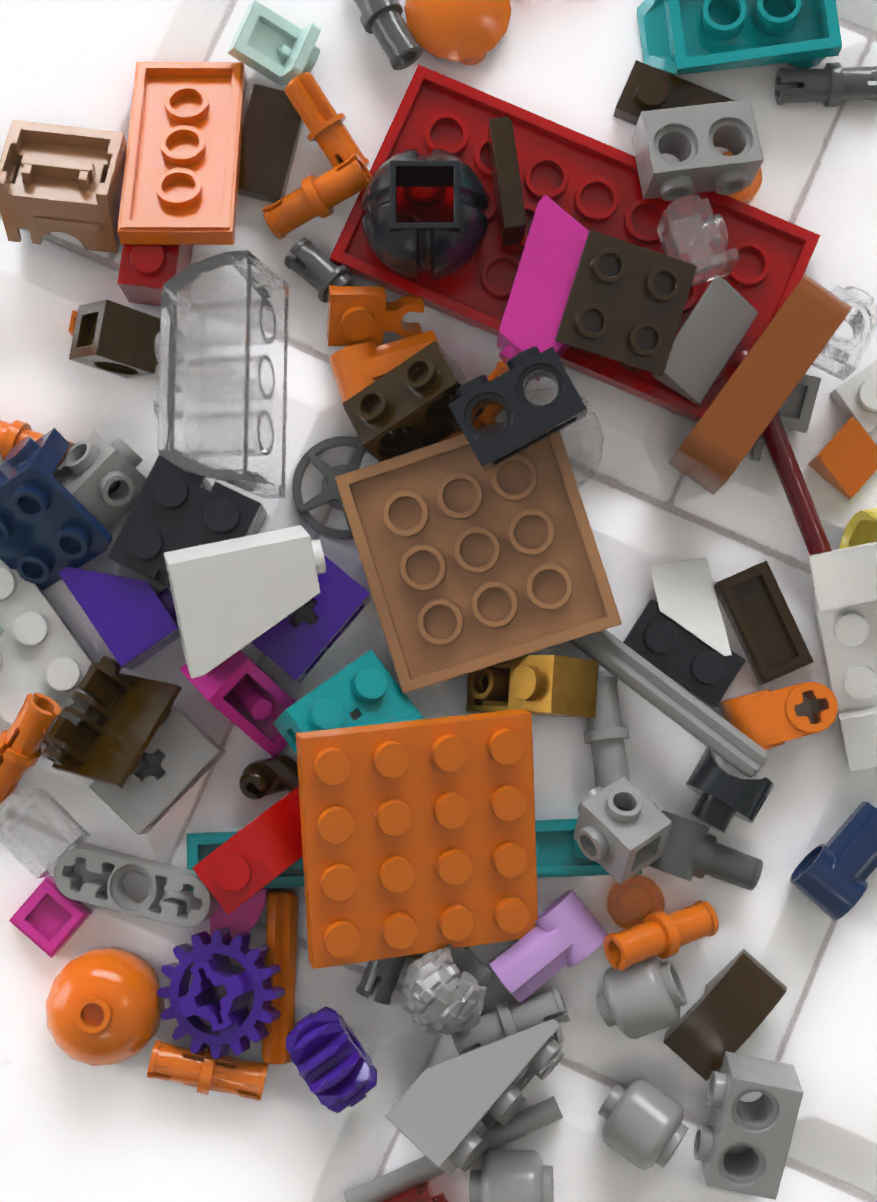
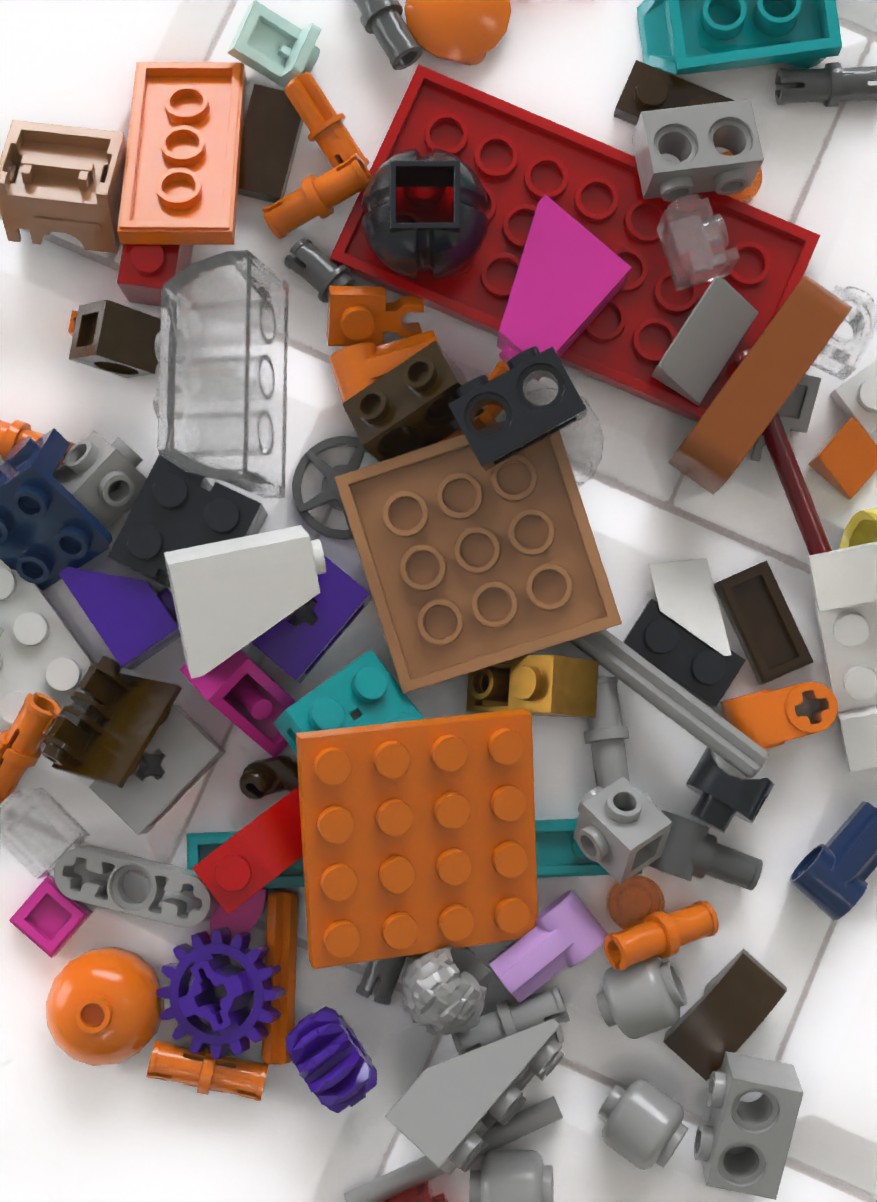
(506, 181): dark brown tile -> none
(625, 303): dark brown hinge -> none

